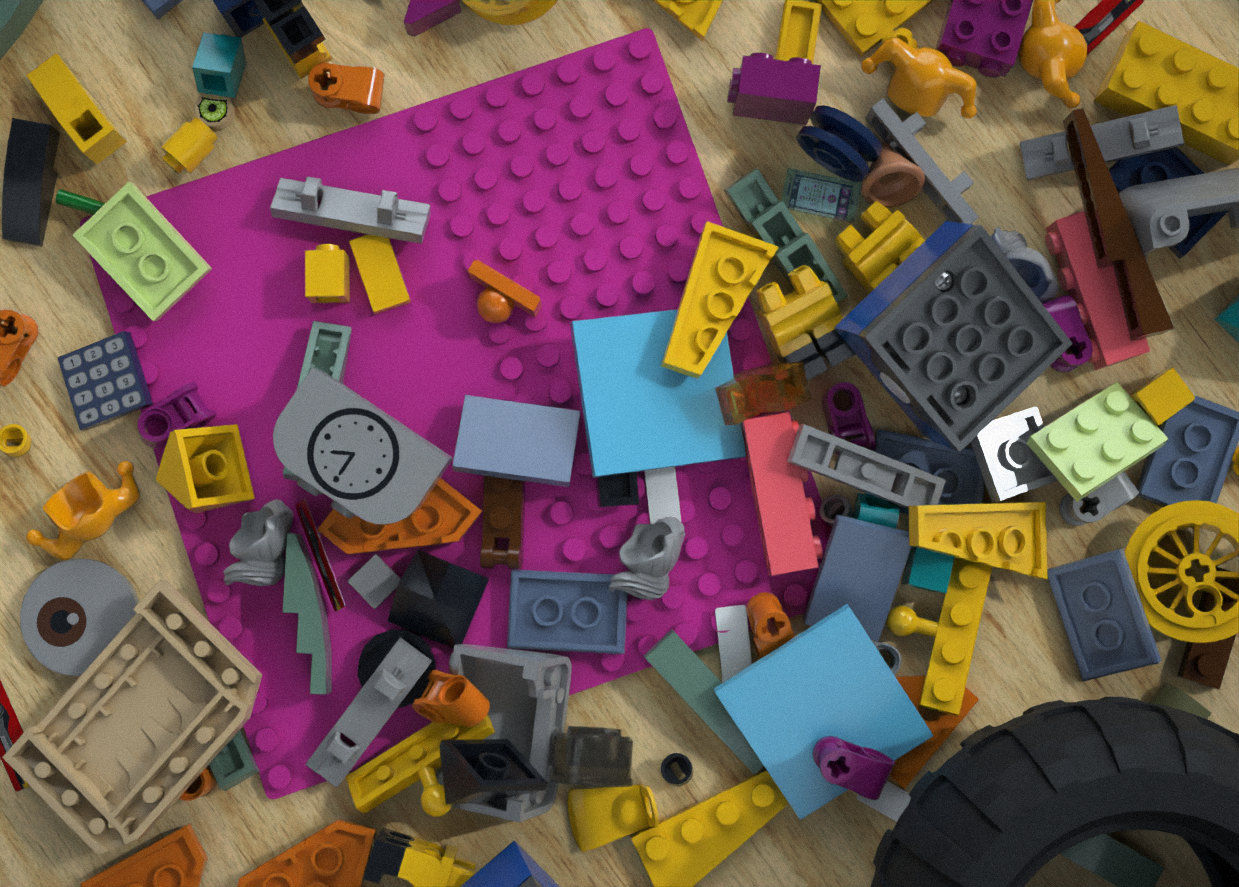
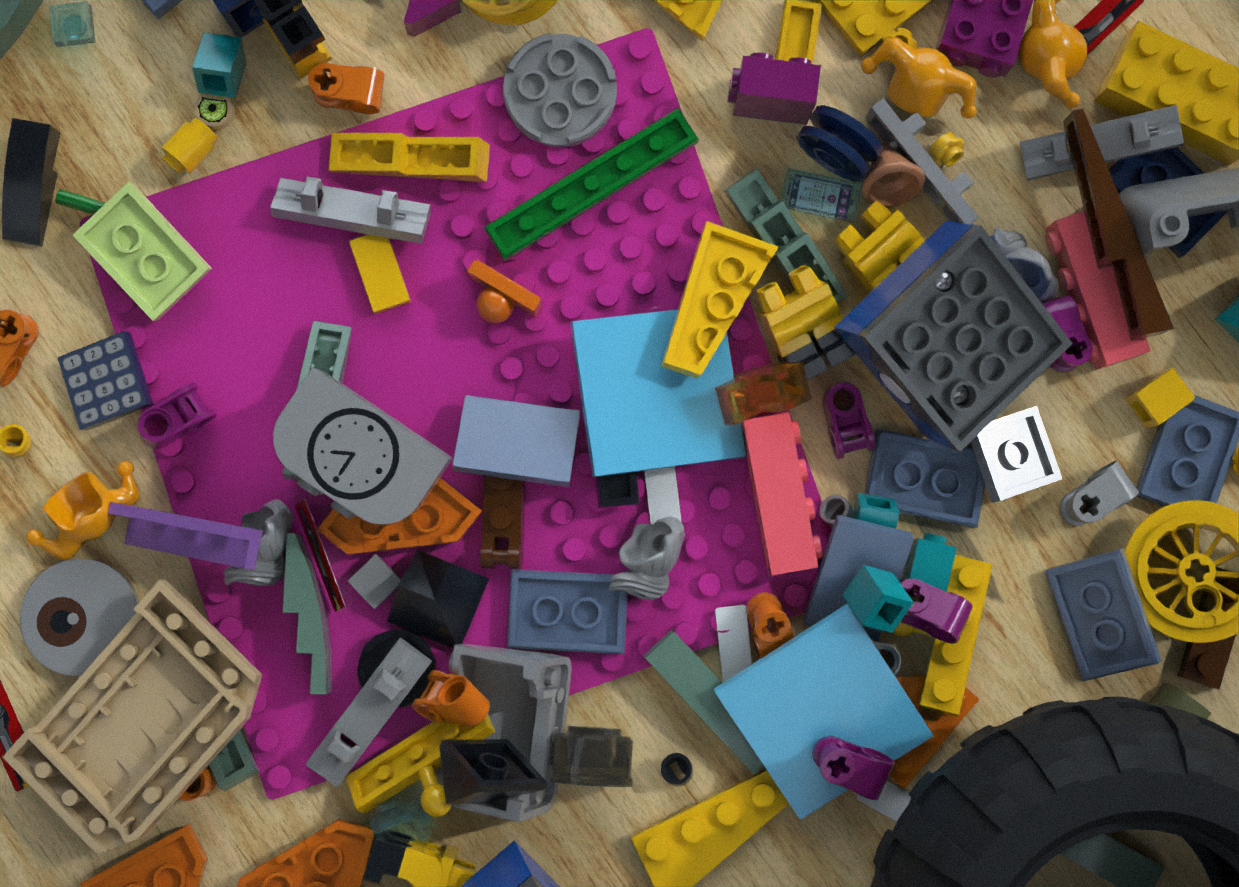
(72, 24): none -> clear light blue plate
(76, 109): yellow slope -> none
(190, 536): none -> medium lavender fence
(205, 468): yellow slope -> none
(327, 274): yellow brick -> none
(395, 814): none -> clear light blue bracket
(410, 156): none -> yellow slope
(560, 89): none -> light grey tile
(591, 184): none -> green tile
(610, 813): yellow piece -> none
(864, 469): light grey hinge -> none
(877, 598): none -> teal brick
(936, 611): none -> magenta piece
(947, 149): none -> yellow plate
(985, 533): yellow wing -> none
(1096, 441): yellowish green plate -> none

